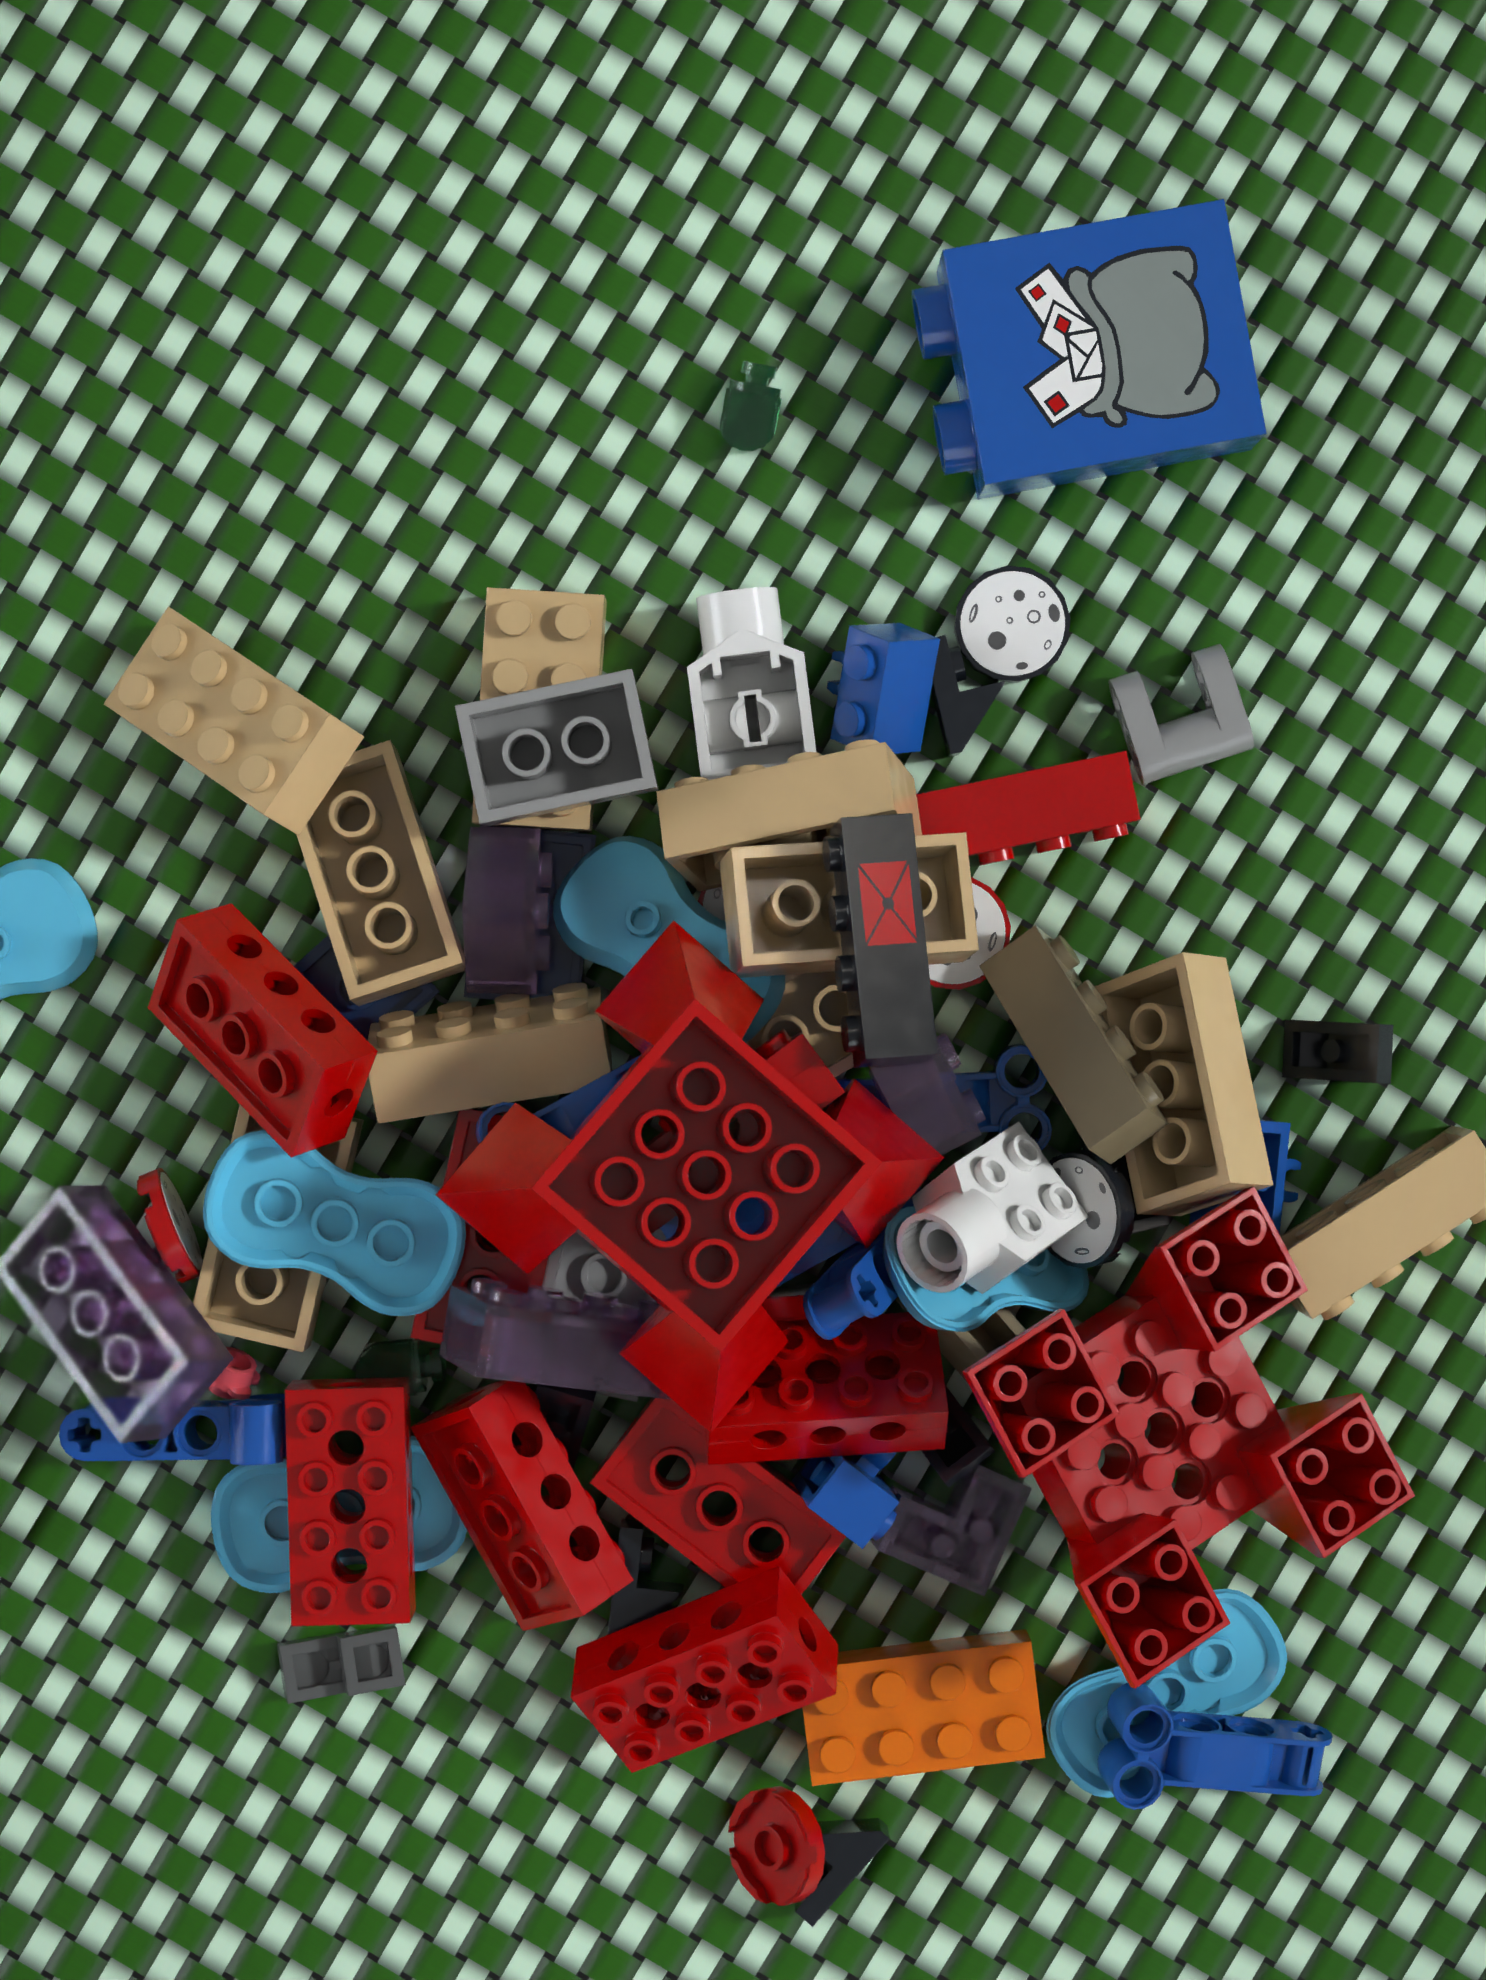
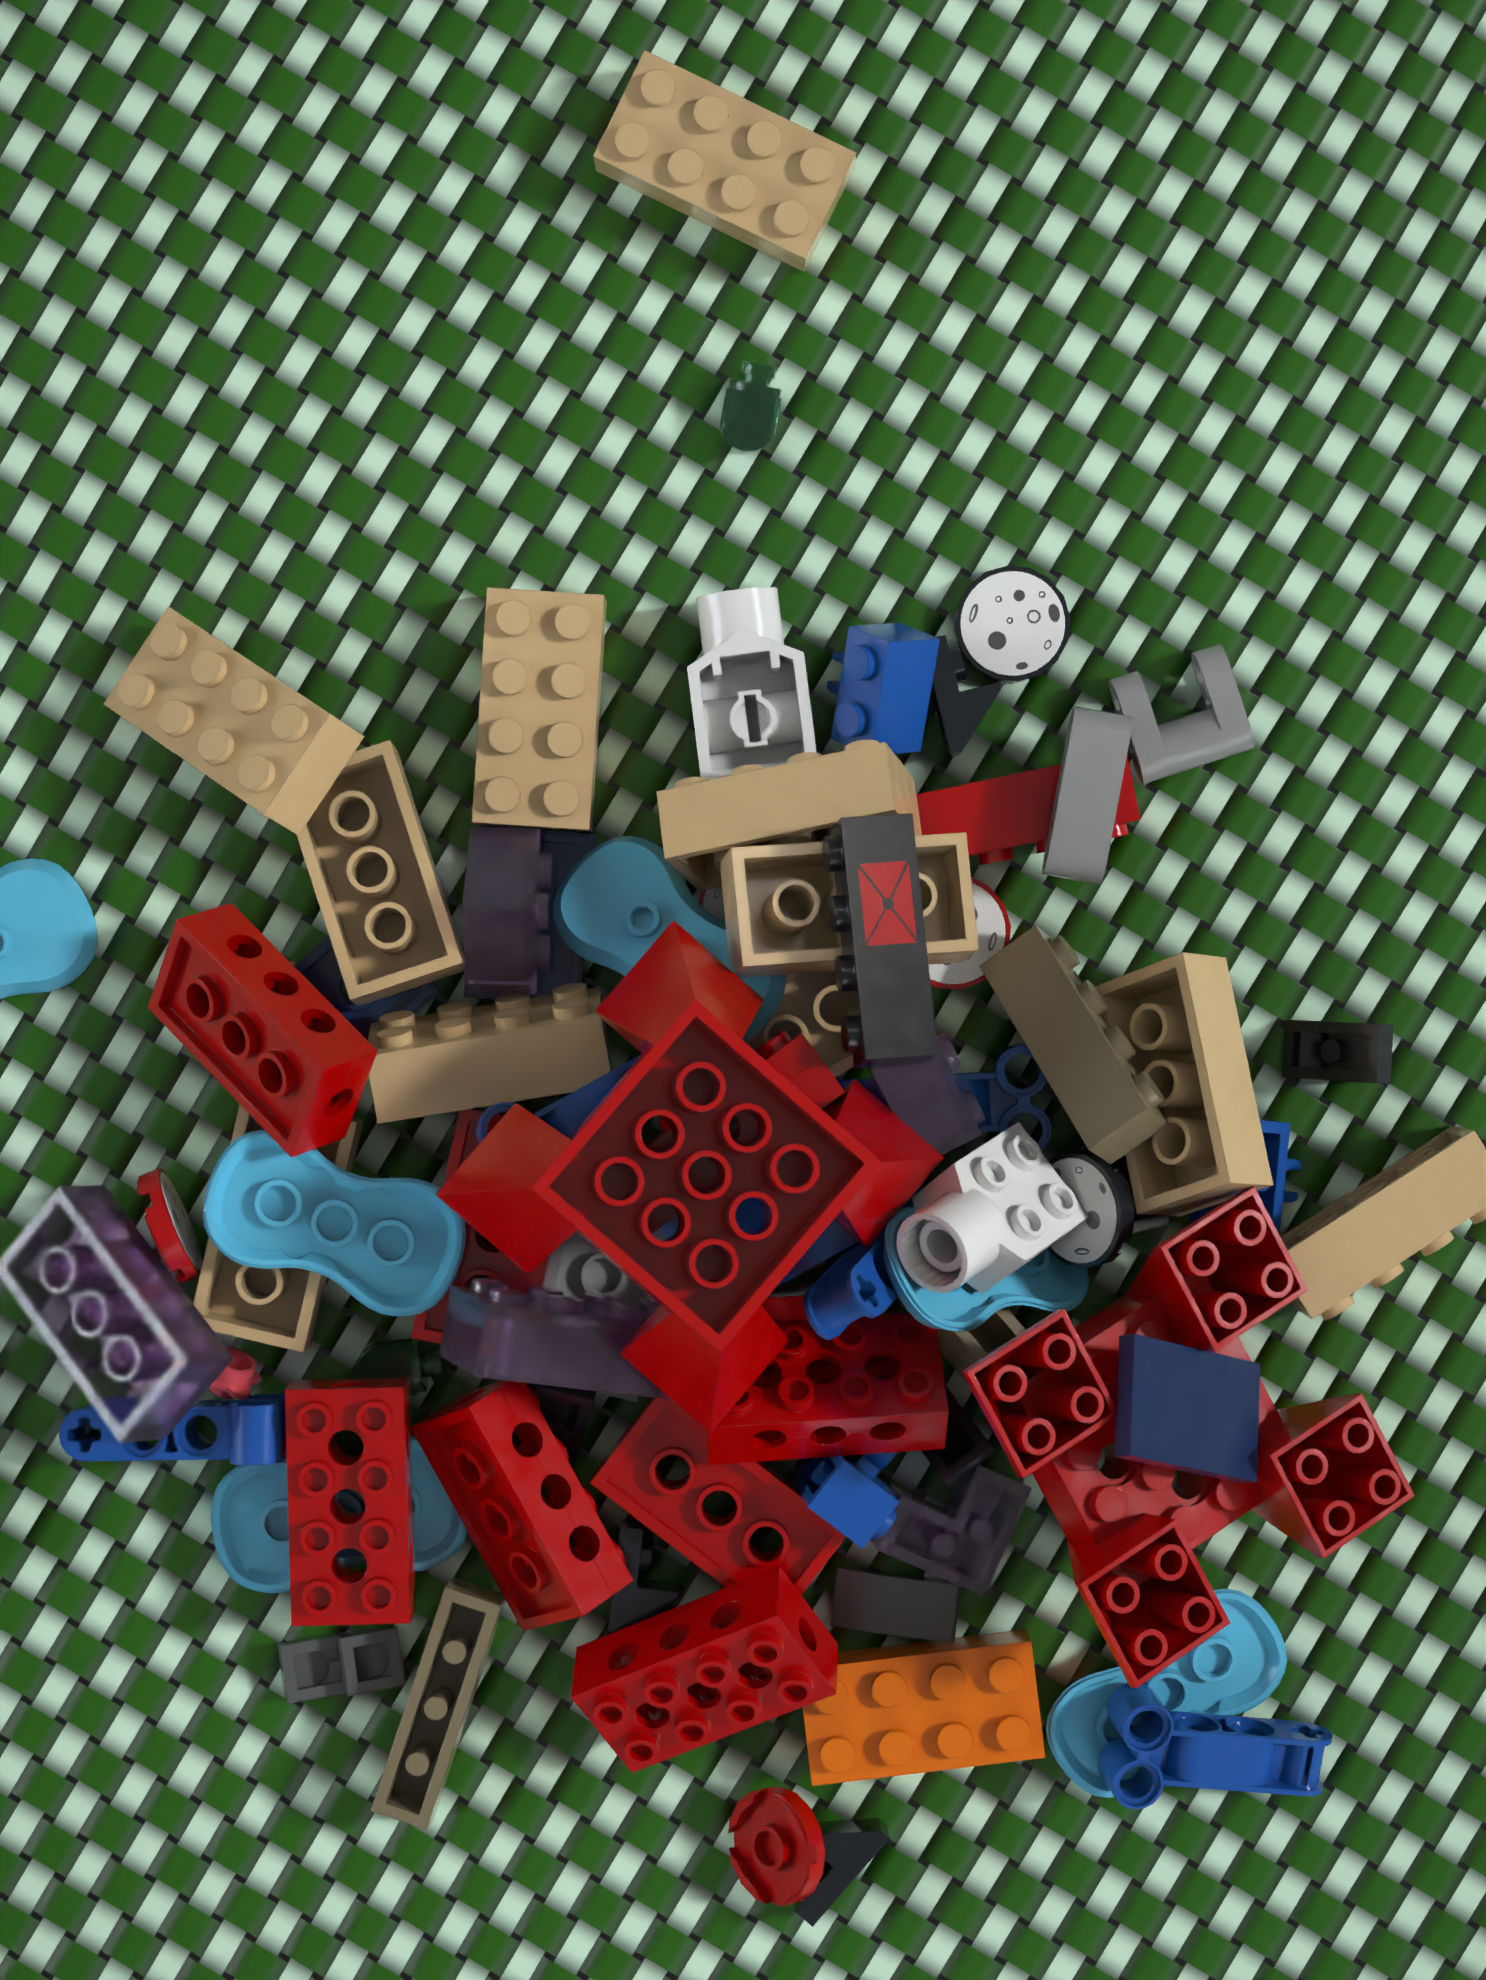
(439, 1703): none -> dark tan brick
(556, 748): light grey brick -> none
(724, 160): none -> tan brick
(895, 1604): none -> dark grey slope
(1087, 795): none -> light grey beam
(1092, 350): blue brick -> none
(1187, 1409): none -> dark blue tile

